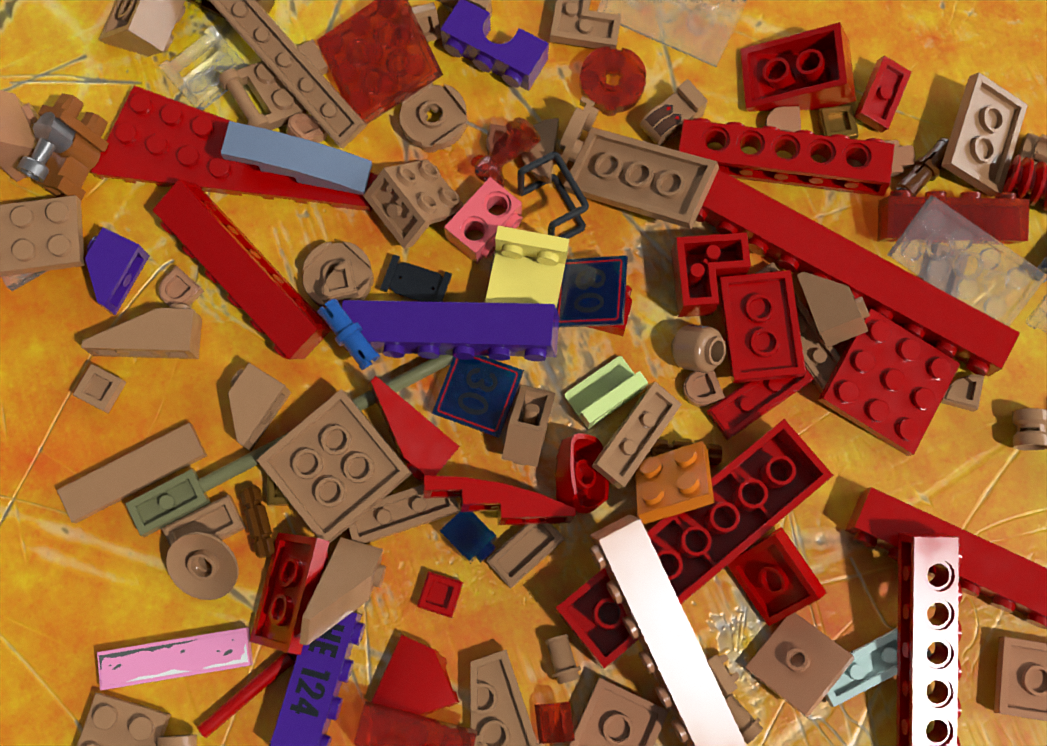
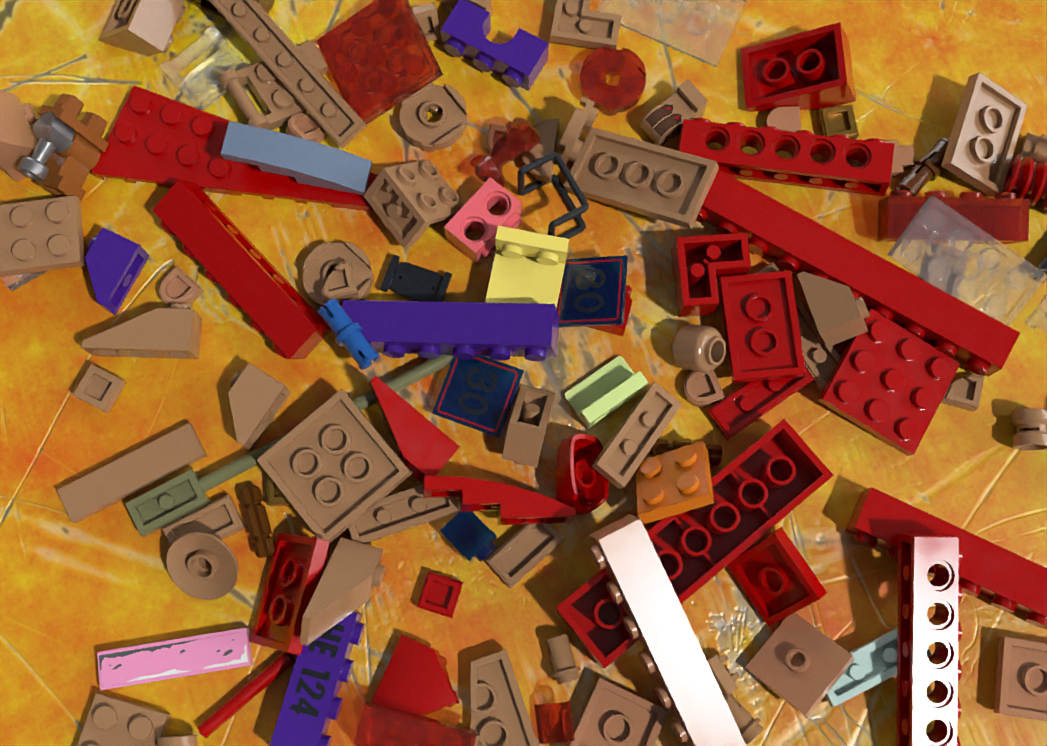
(882, 94): red plate -> none

